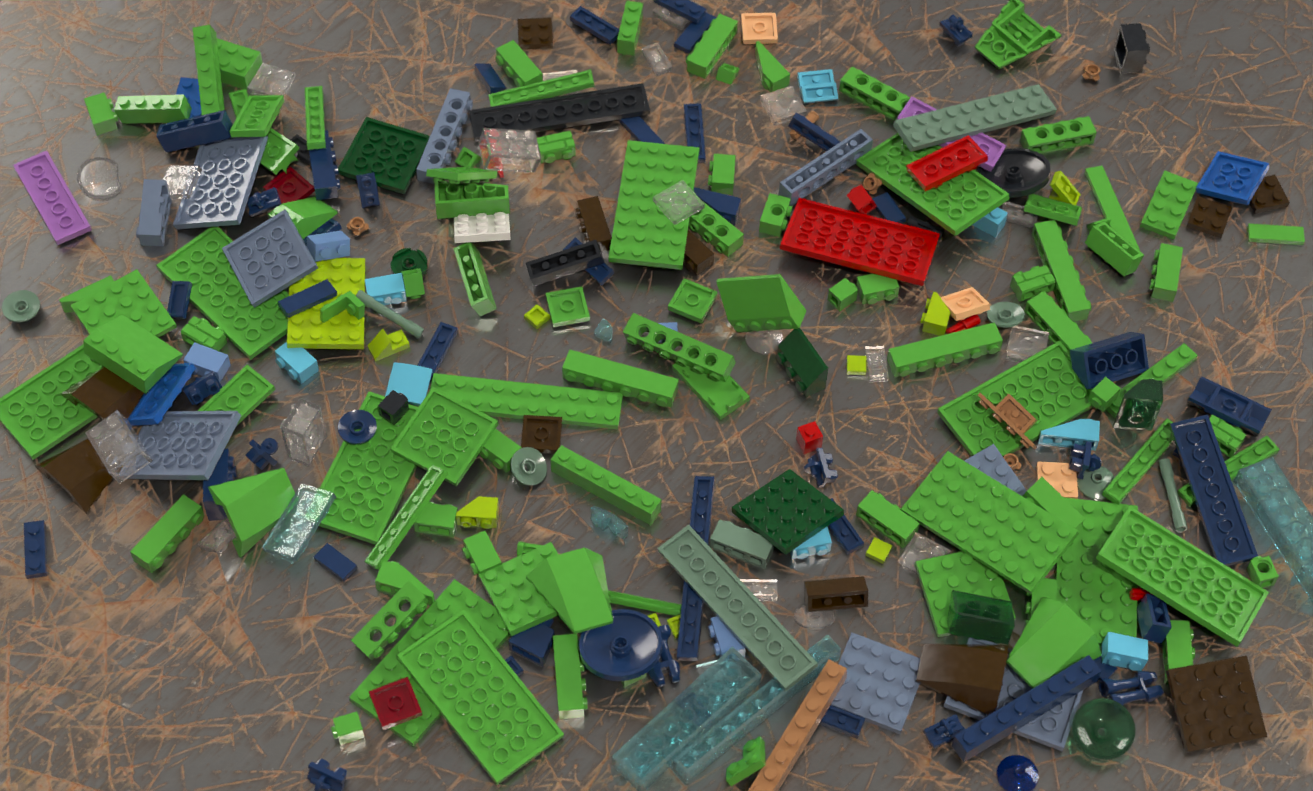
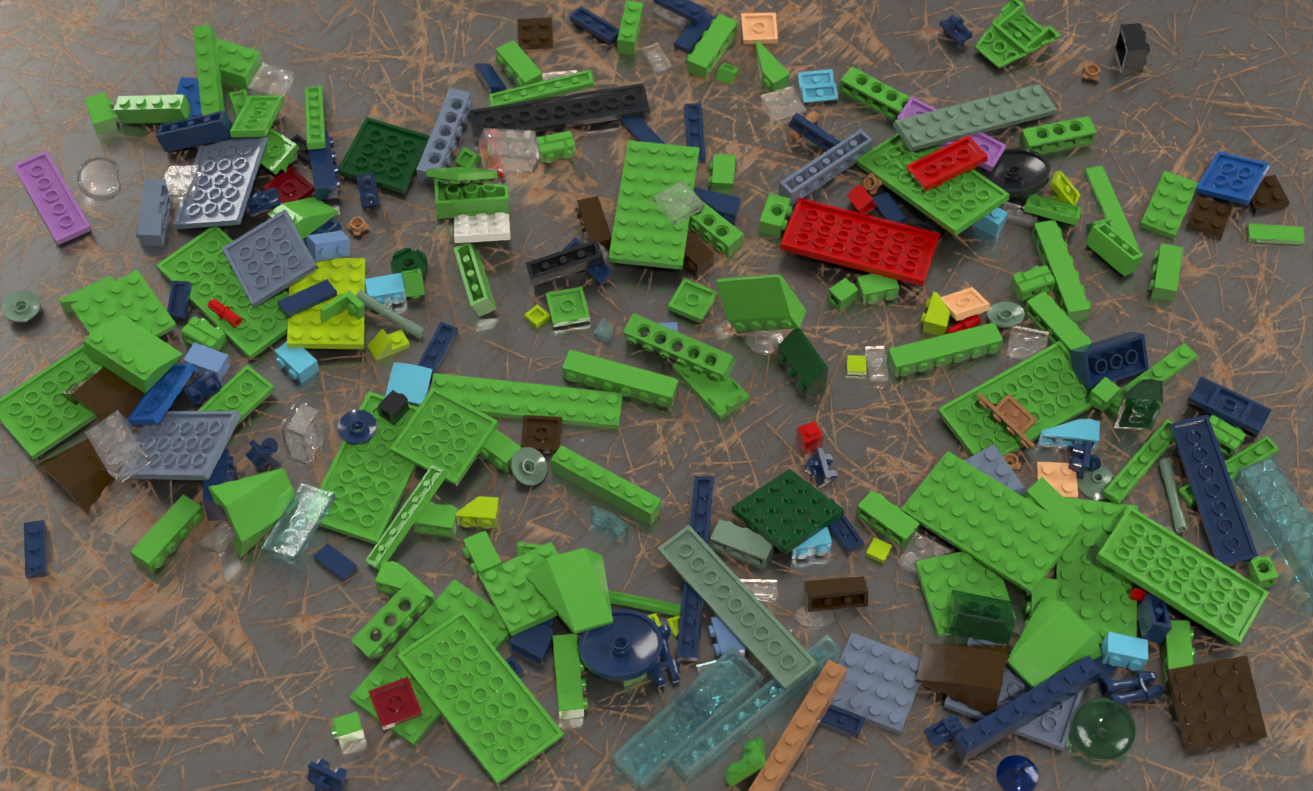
(224, 312): none -> red axle

